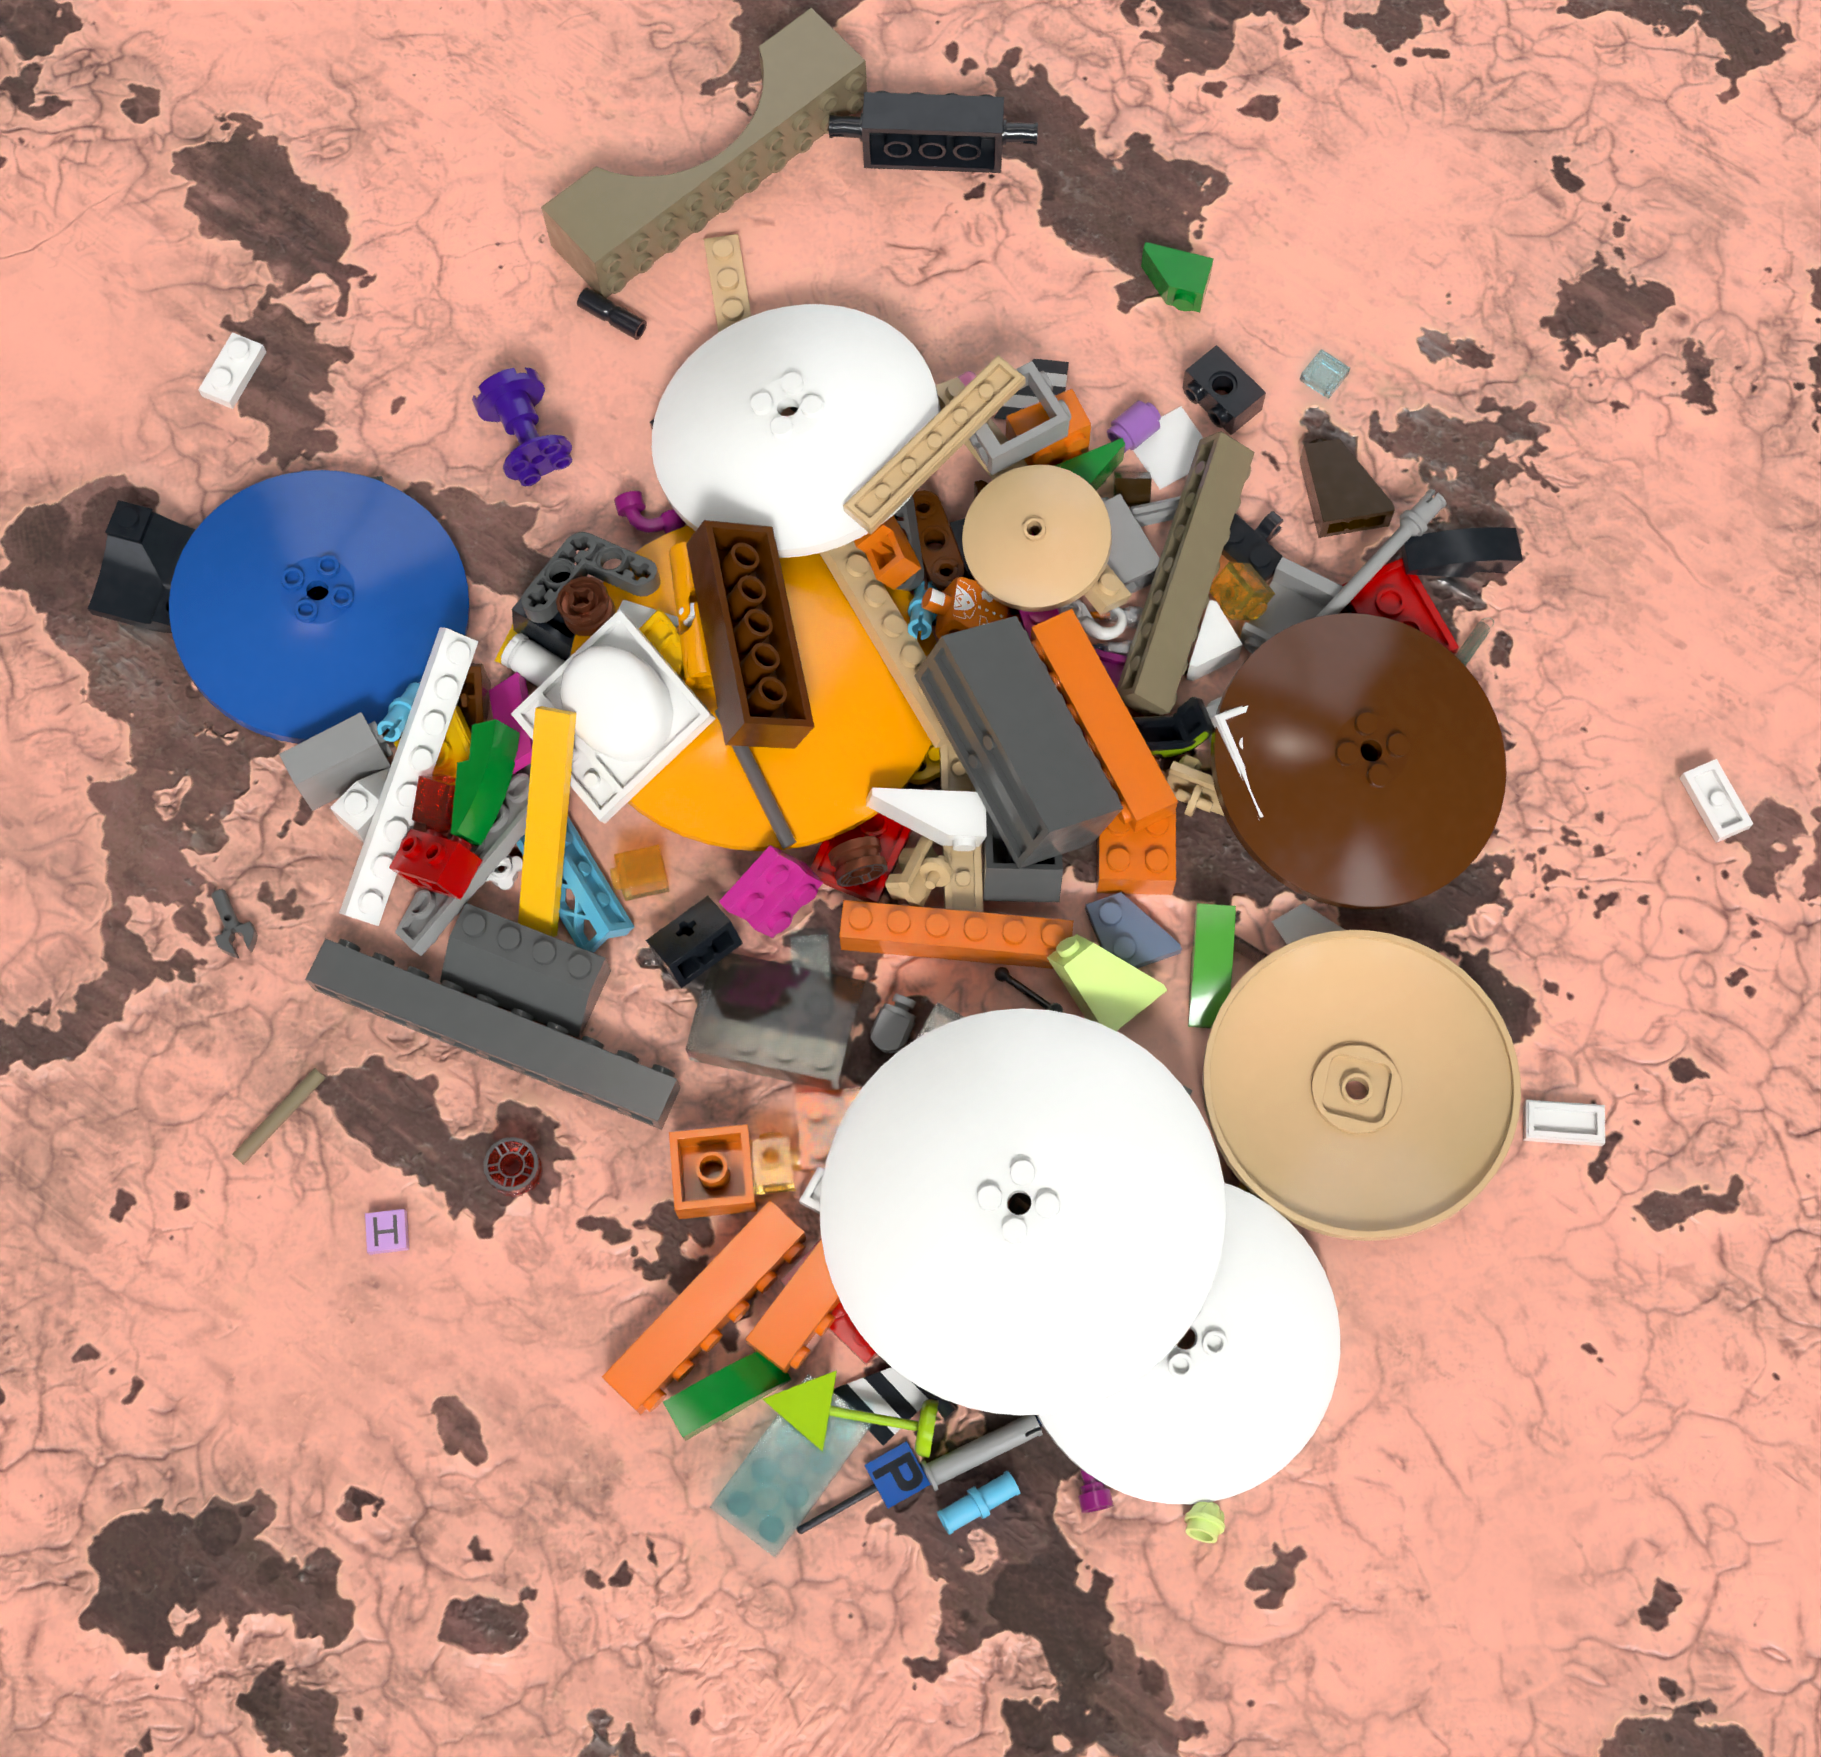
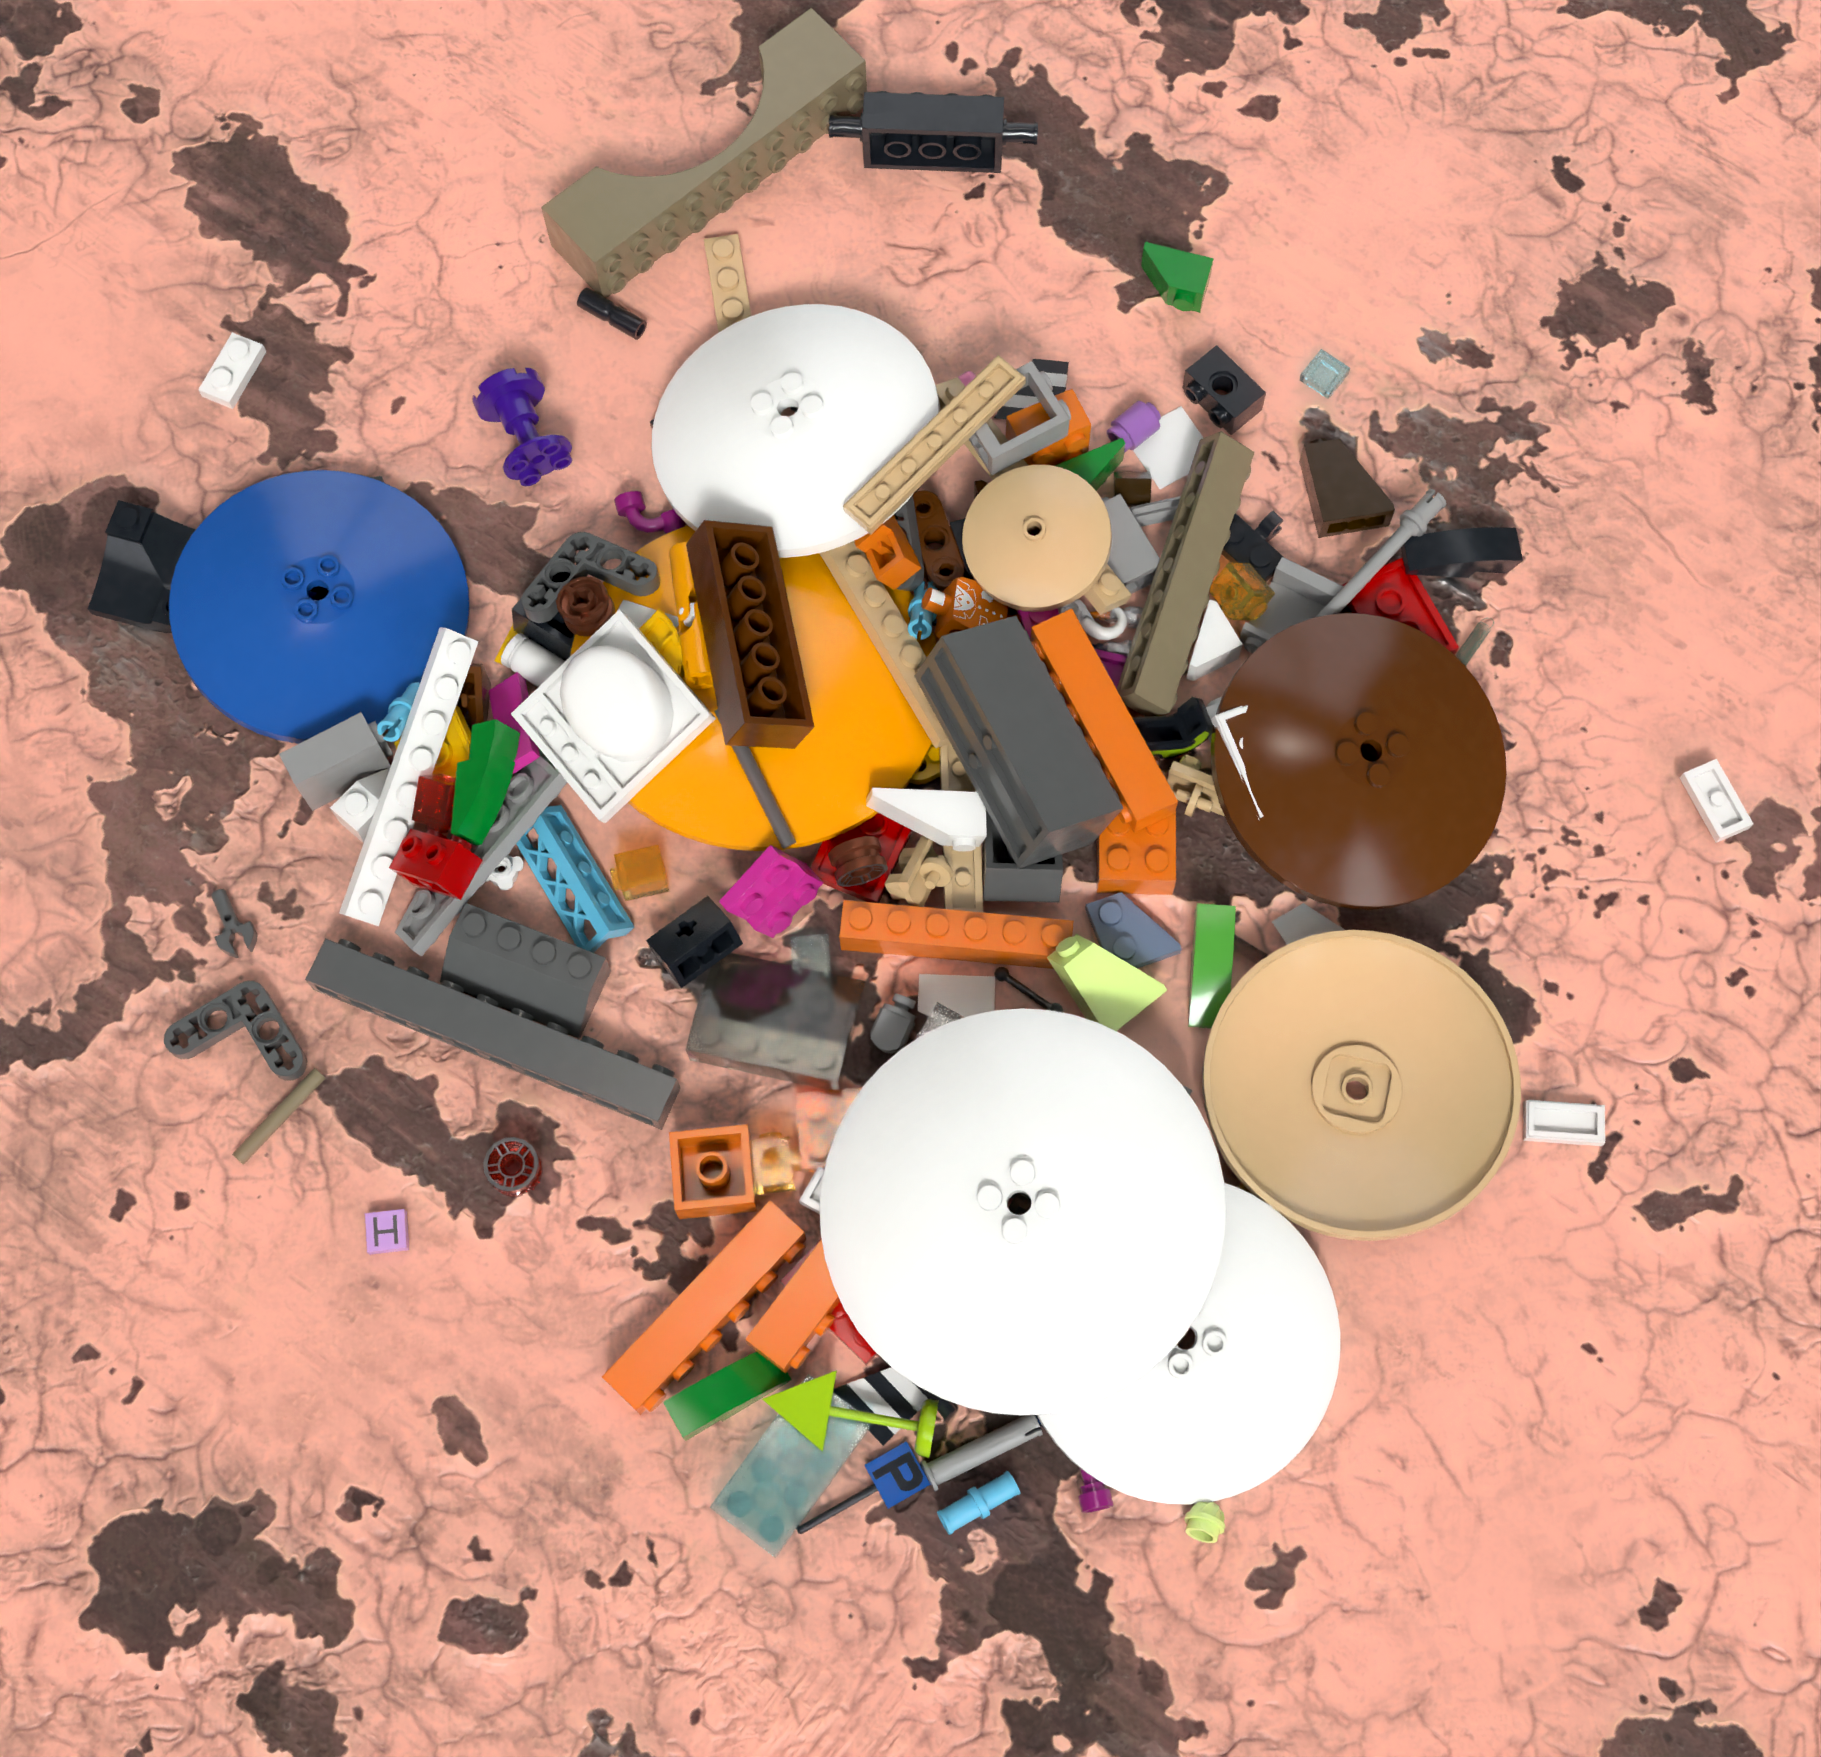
(237, 1017): none -> dark grey beam
(546, 819): yellow tile -> none
(957, 992): none -> white sticker

